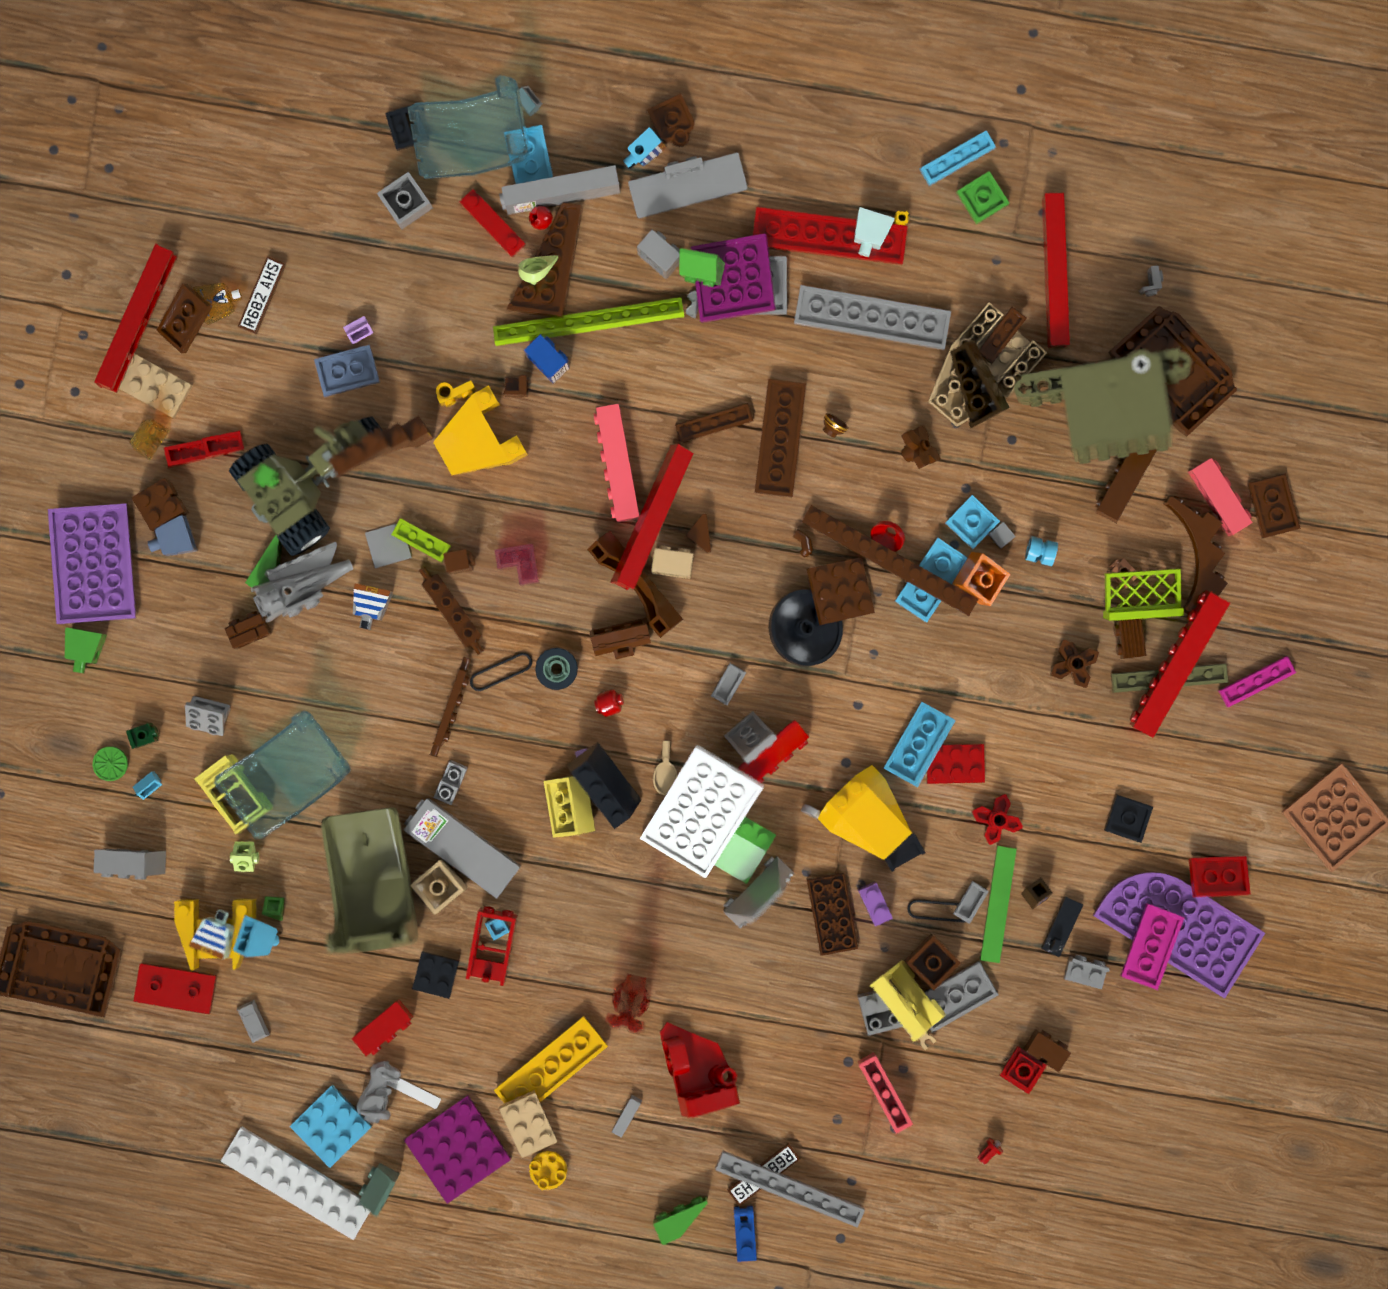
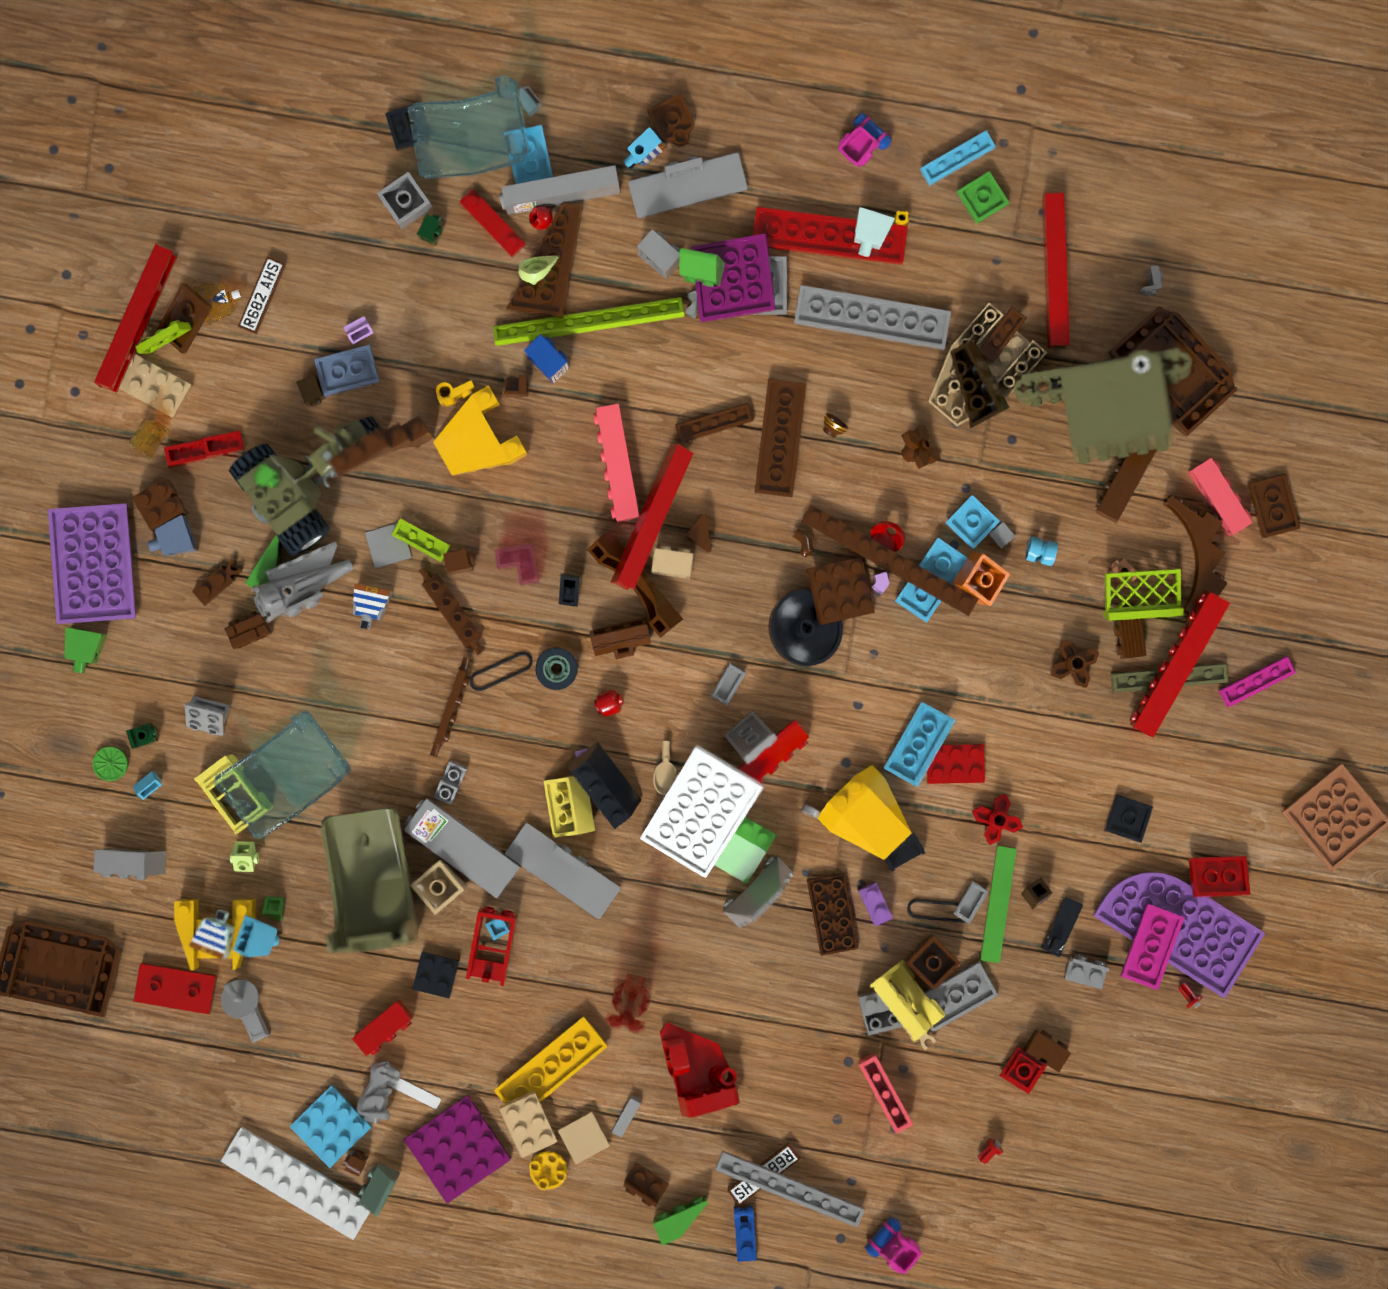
(163, 337): none -> lime plate
(216, 583): none -> reddish brown plate
(239, 998): none -> light grey shield
(310, 391): none -> dark brown brick
(355, 1162): none -> reddish brown plate
(430, 229): none -> dark green brick
(563, 870): none -> light grey bracket
(569, 590): none -> black slope
(583, 1137): none -> tan tile
(645, 1185): none -> reddish brown bracket
(863, 141): none -> dark pink piece
(880, 582): none -> lavender piece
(892, 1245): none -> dark pink piece
(1189, 995): none -> red piece

